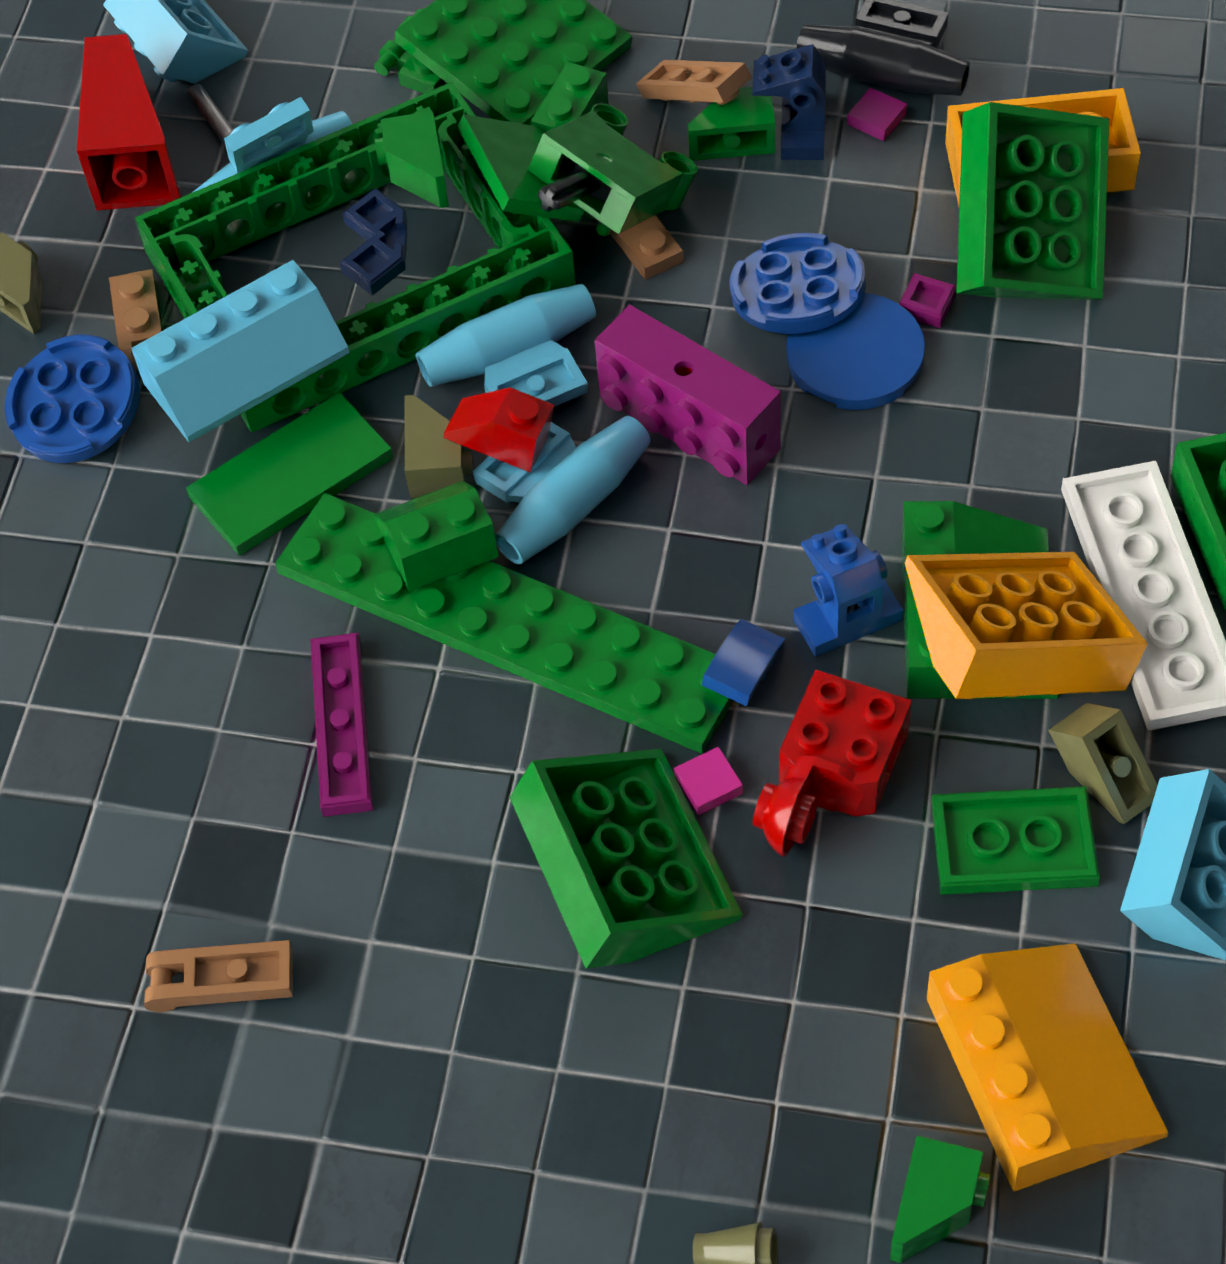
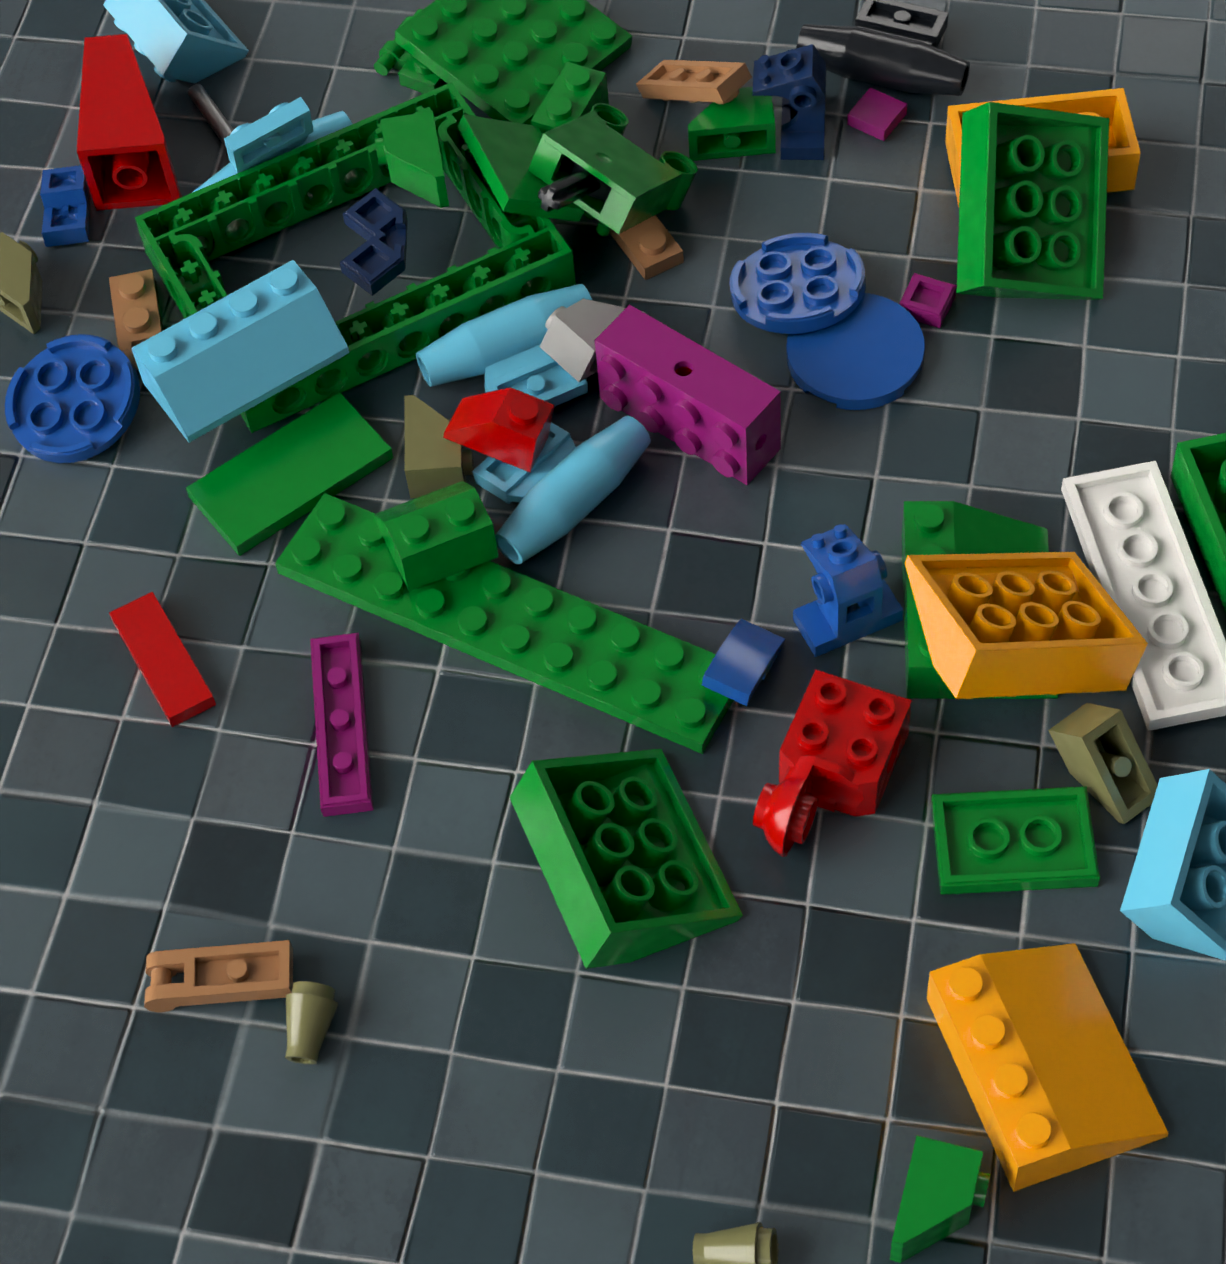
(65, 206): none -> blue slope
(162, 659): none -> red tile
(308, 1020): none -> olive cone
(573, 334): none -> light grey slope
(708, 780): dark pink tile -> none

